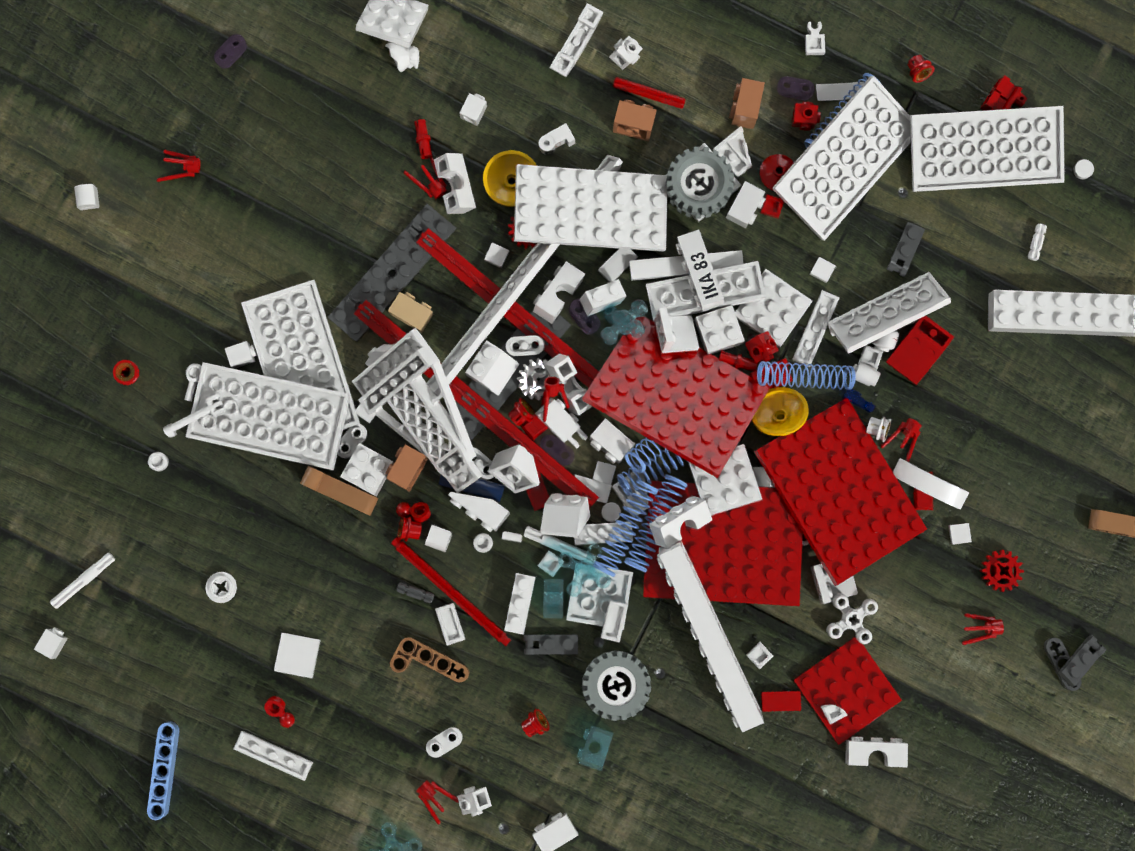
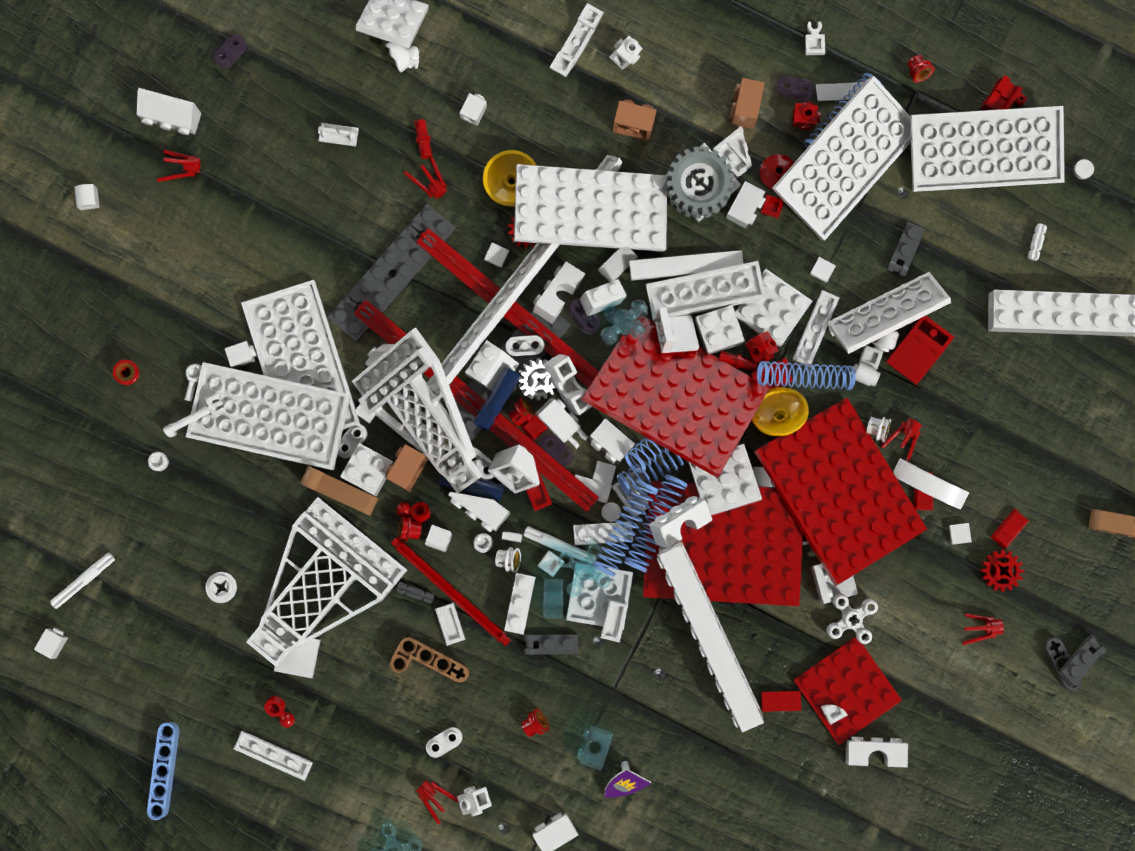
(167, 112): none -> white slope
(338, 134): none -> white hinge
(347, 548): none -> white wing
(410, 311): tan brick -> none
(453, 168): white arch -> none
(496, 399): none -> dark blue piece
(508, 559): none -> white piece
(551, 389): red plant -> none
(555, 139): white leg -> none
(565, 515): white slope -> none
(623, 706): light grey wheel -> none
(625, 783): none -> dark purple shield
(649, 92): red axle -> none
(700, 269): white brick -> none
(759, 655): white tile -> none
(856, 399): clear blue plate -> none
(1009, 528): none -> red tile

